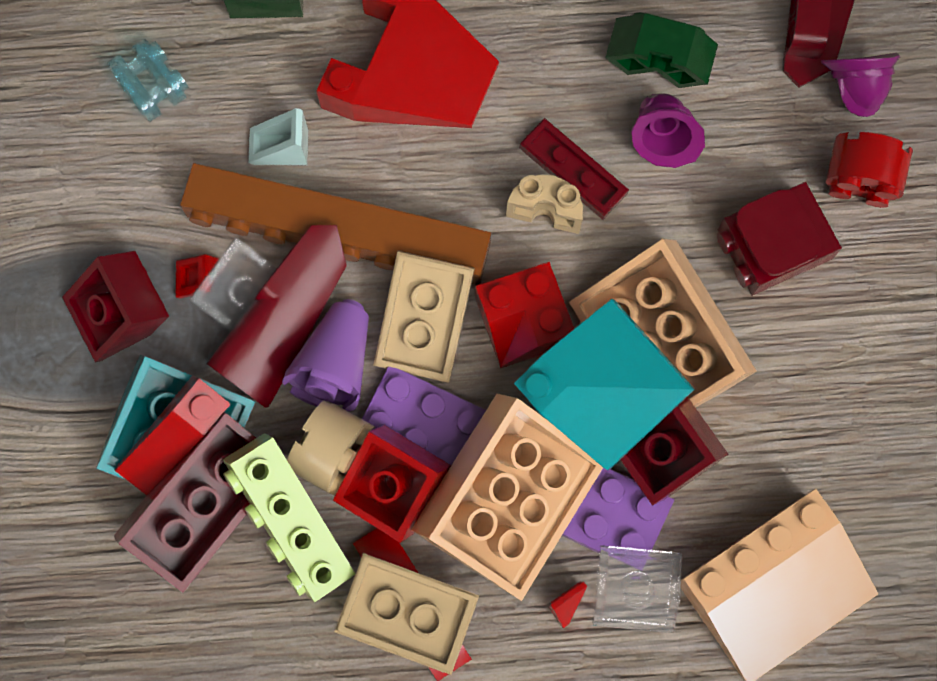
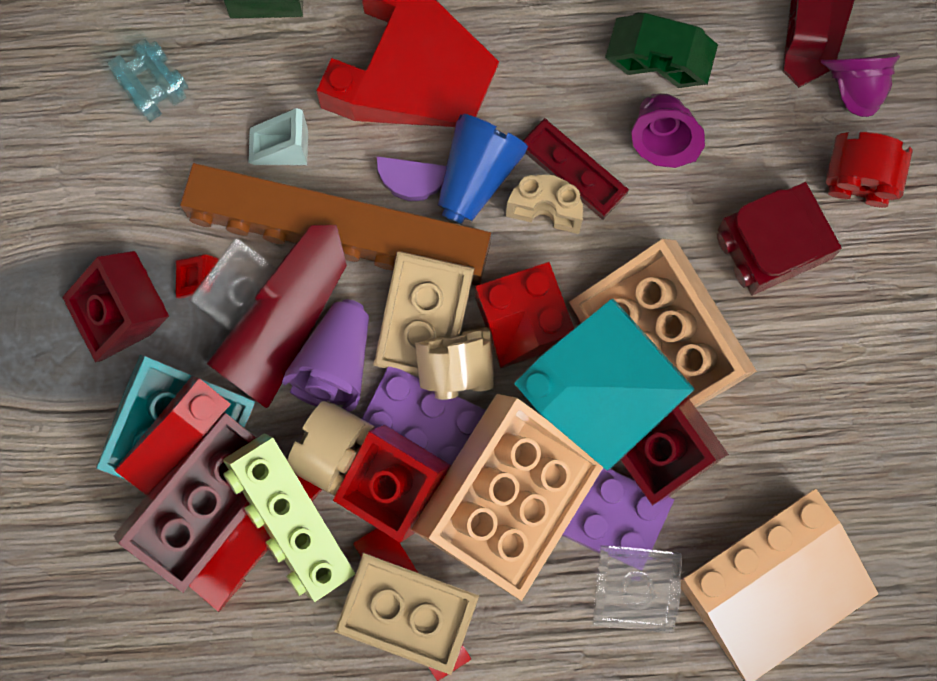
(236, 558): none -> red slope
(410, 179): none -> medium lavender tile
(456, 363): none -> tan cylinder
(476, 167): none -> blue cone
(566, 604): red slope -> none

